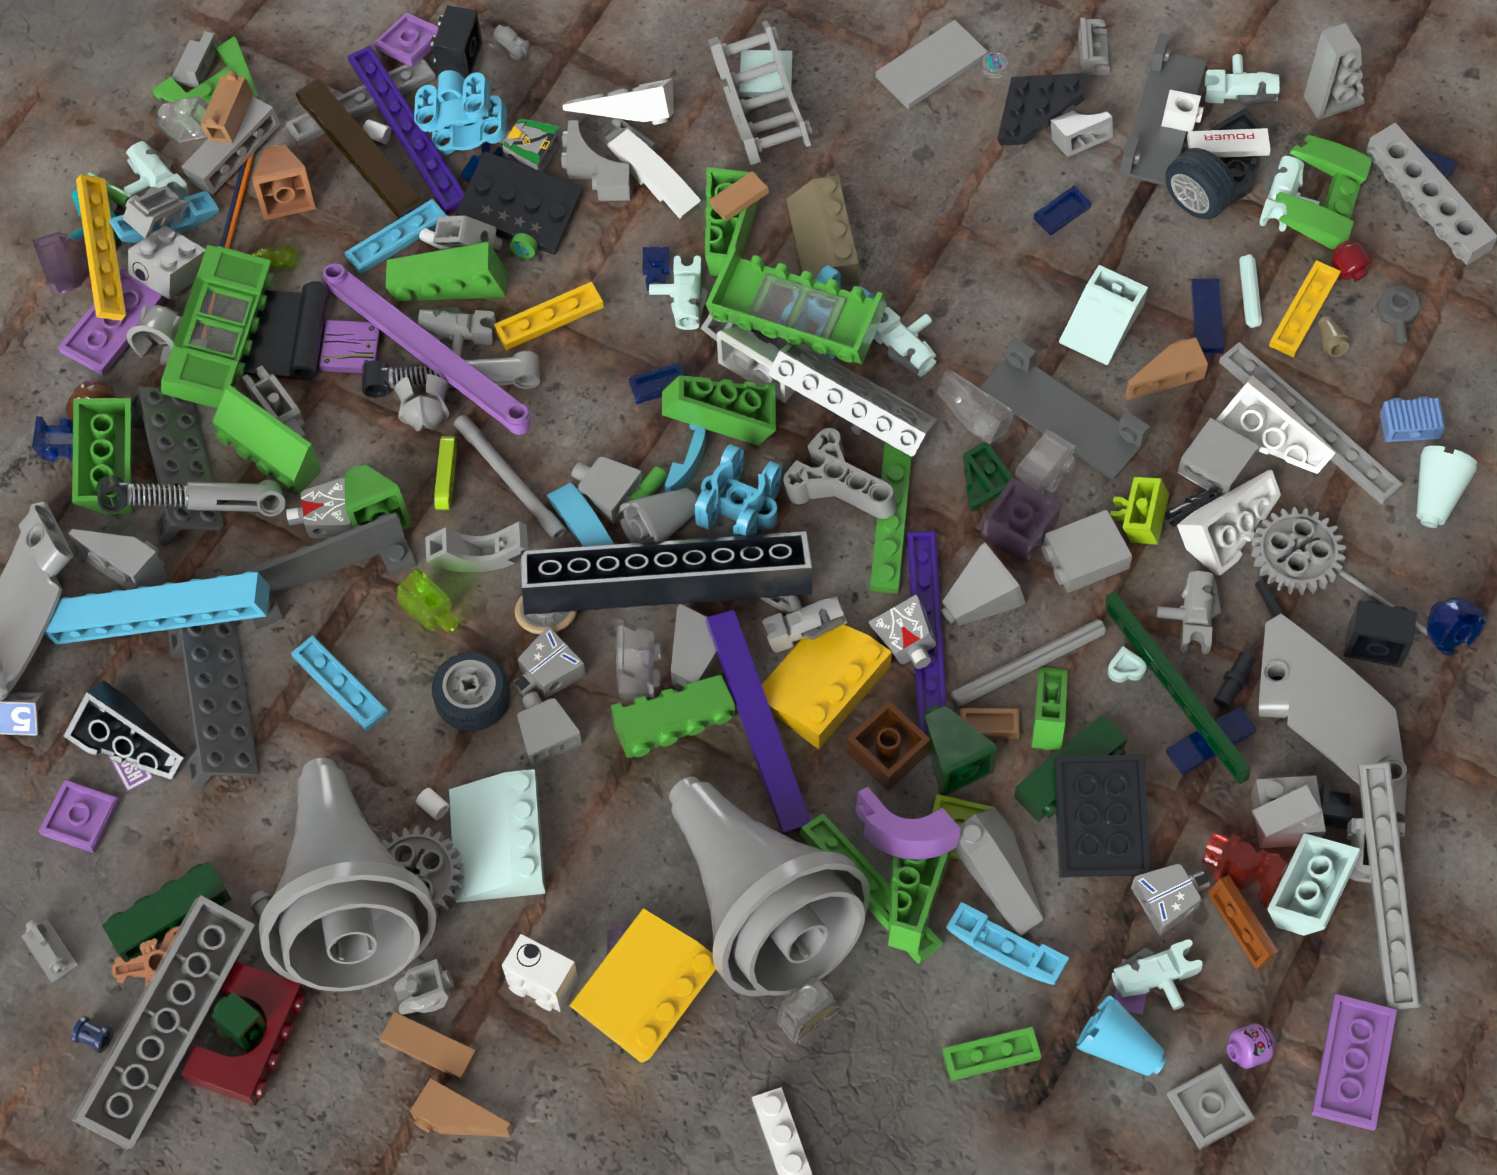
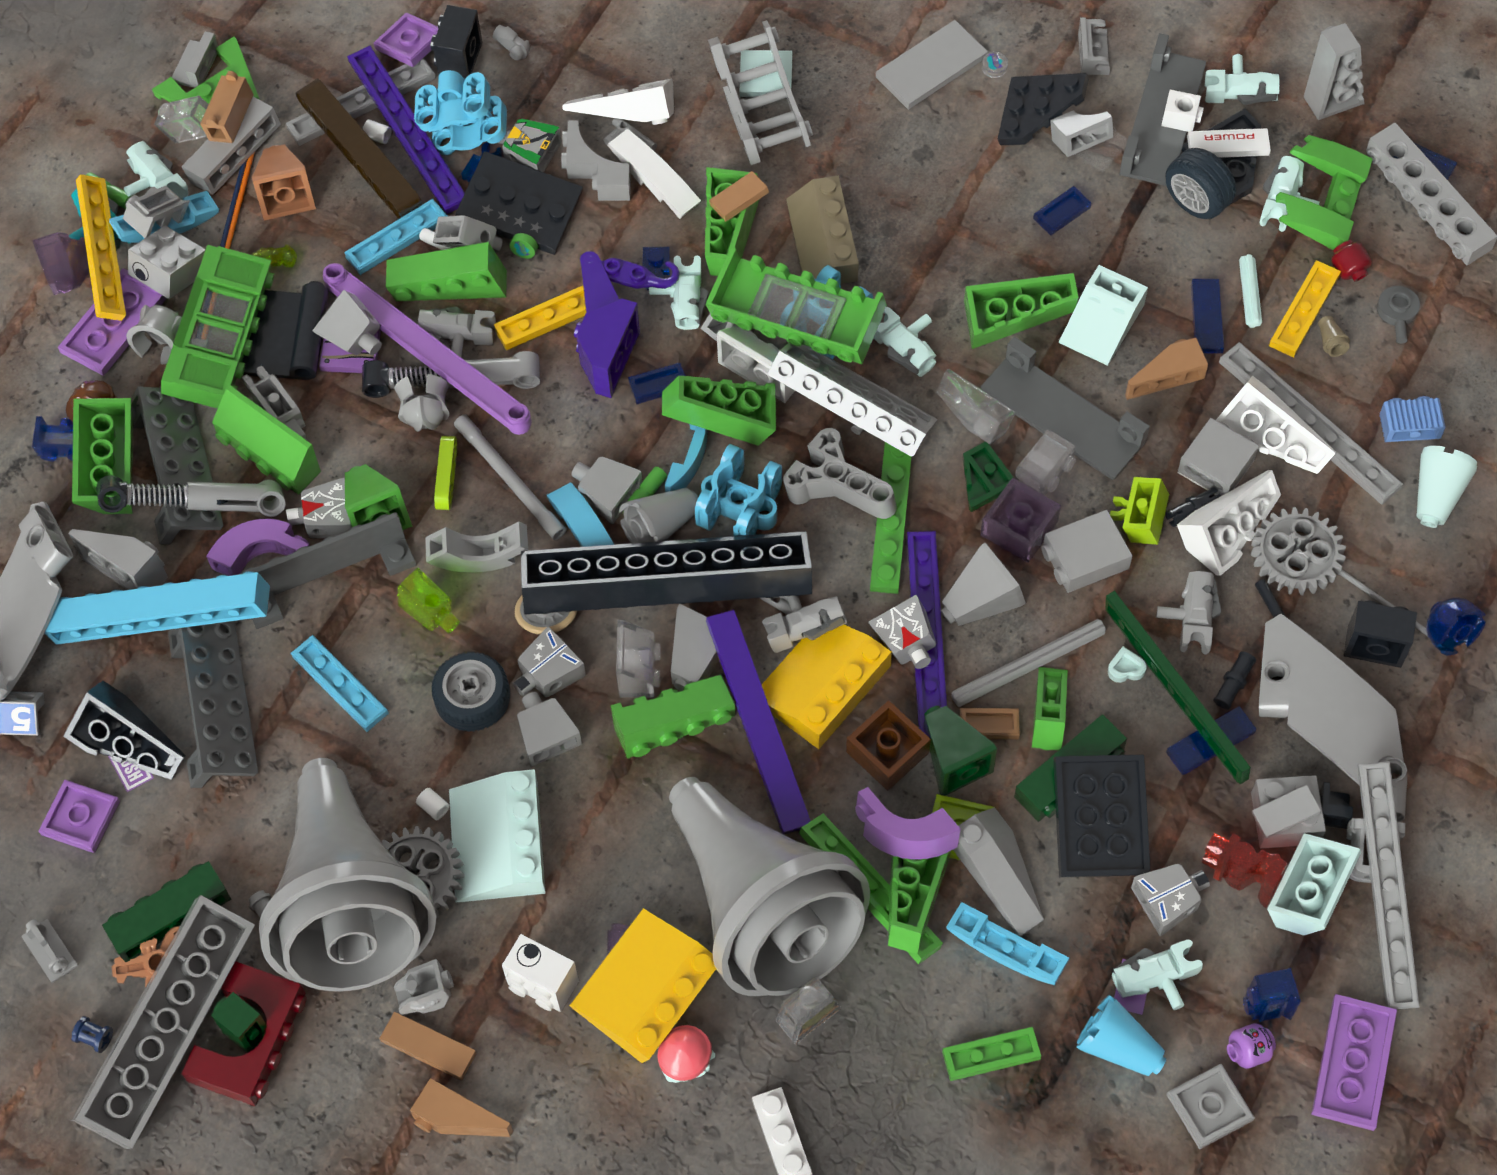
(249, 540): none -> medium lavender arch
(349, 325): none -> light grey torso
(611, 323): none -> dark purple slope
(685, 1054): none -> coral hair
(1017, 305): none -> bright green wedge
(1242, 922): dark orange plate -> none
(1272, 996): none -> clear blue window

